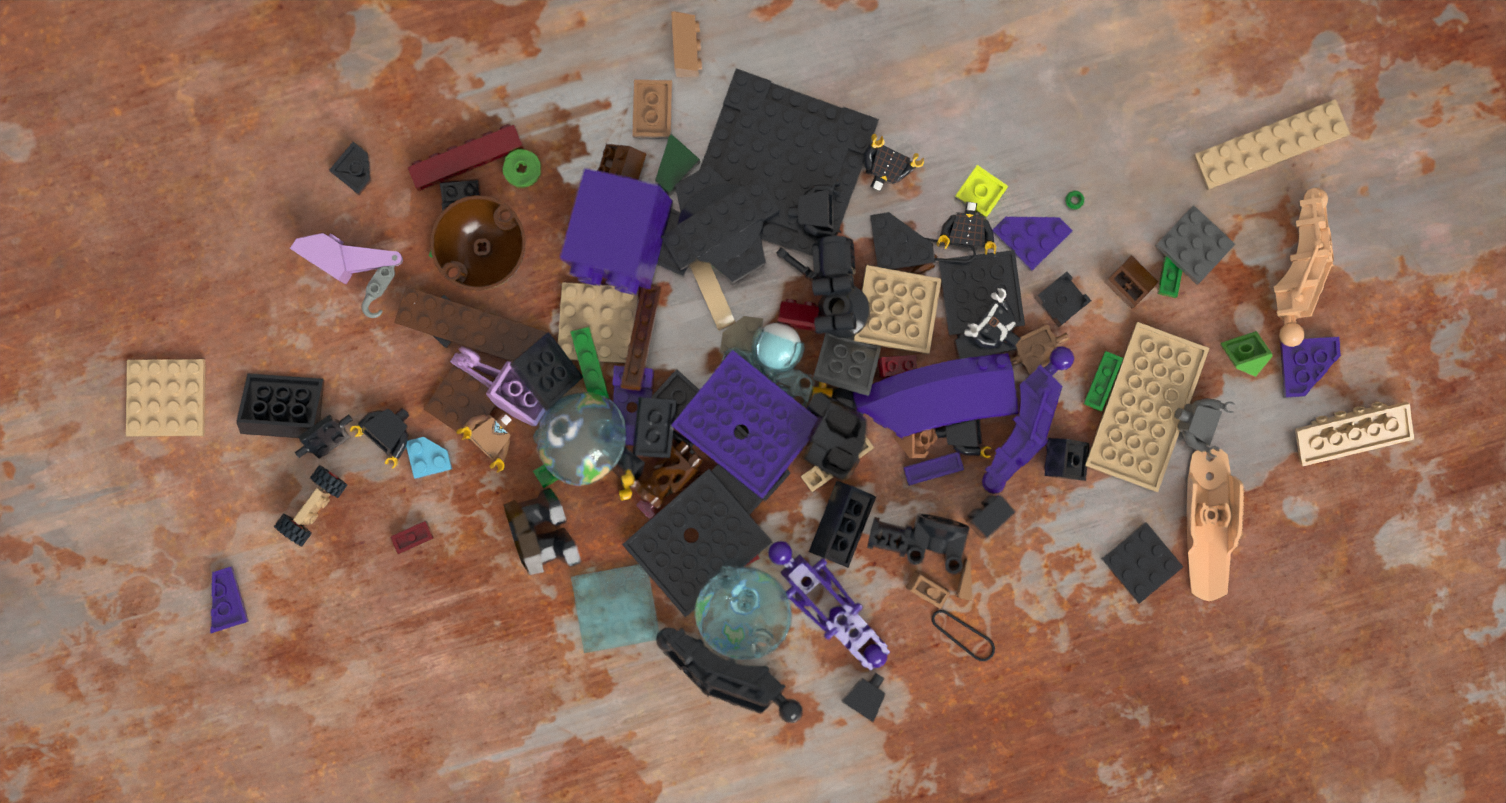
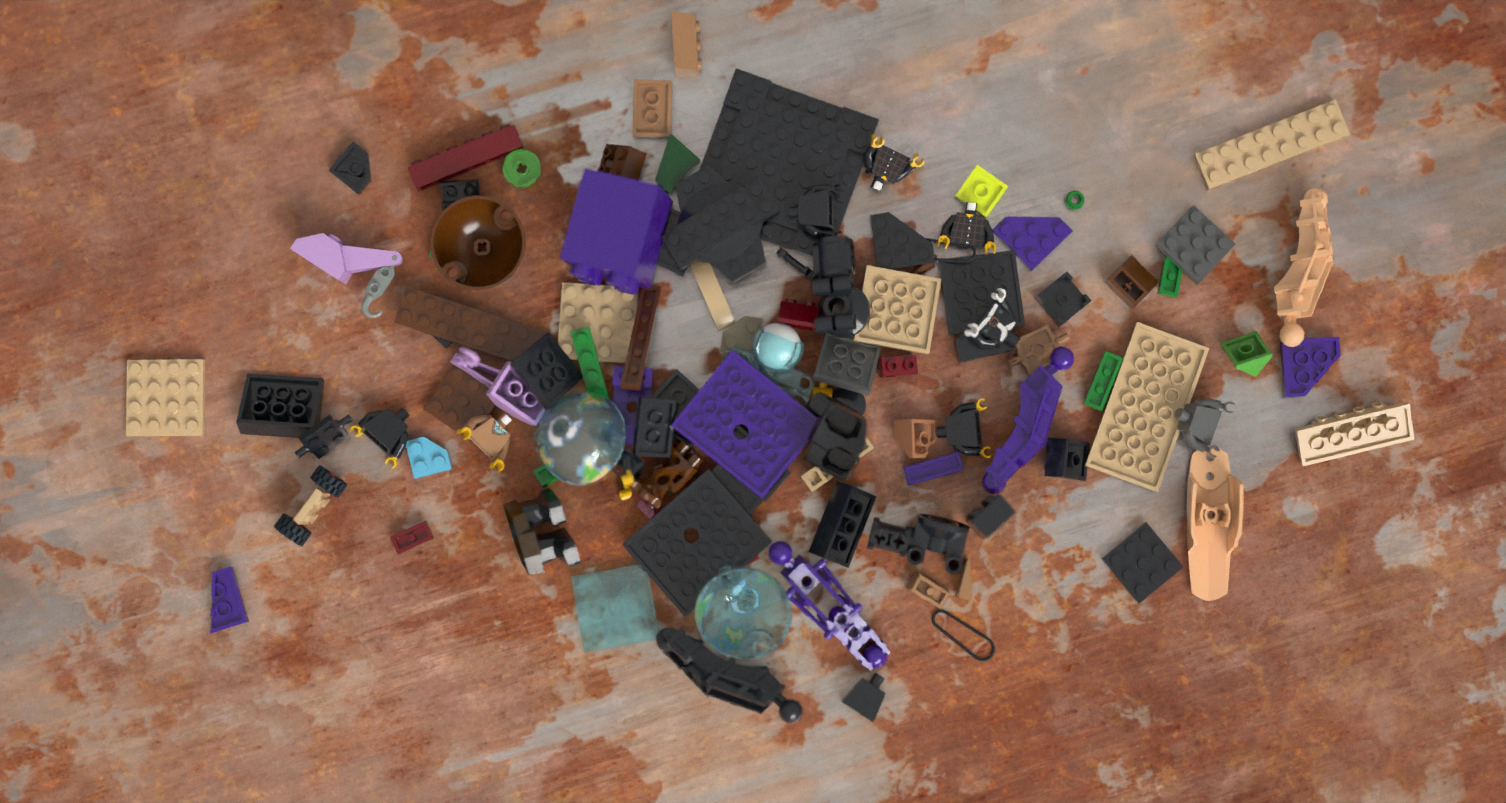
(942, 394): dark purple slope -> none

